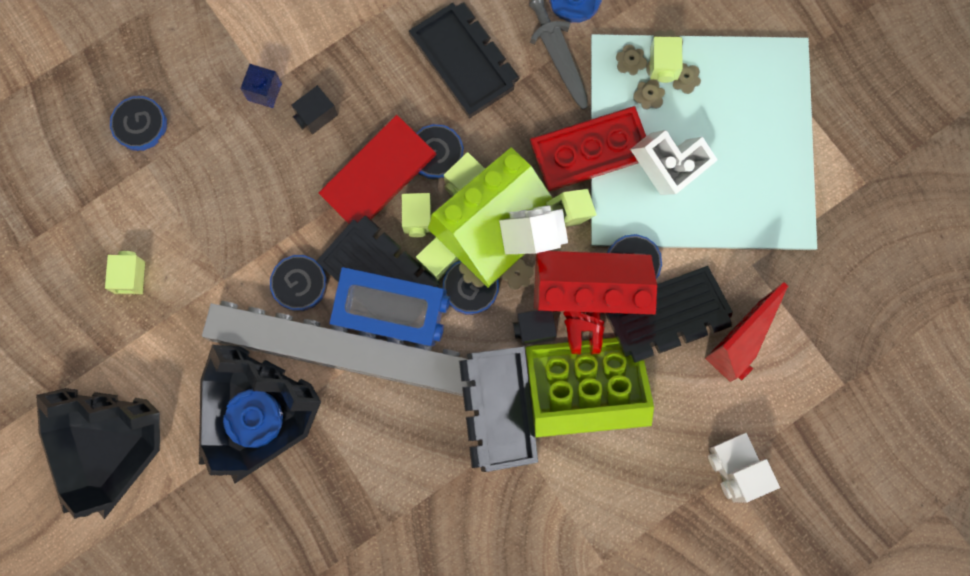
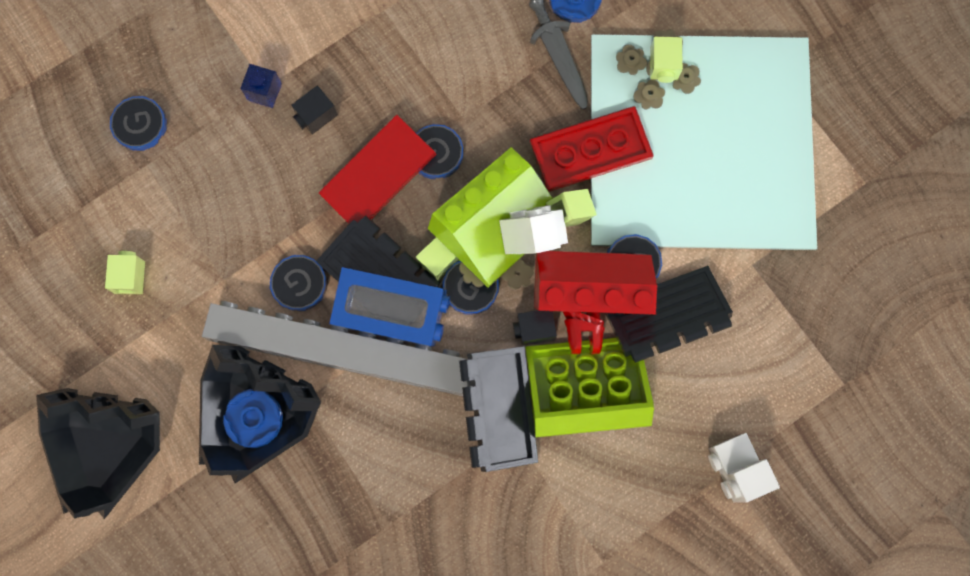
(416, 214): yellowish green brick -> none
(461, 174): yellowish green brick -> none
(462, 59): black hinge -> none
(671, 165): white brick -> none
(743, 342): red slope -> none

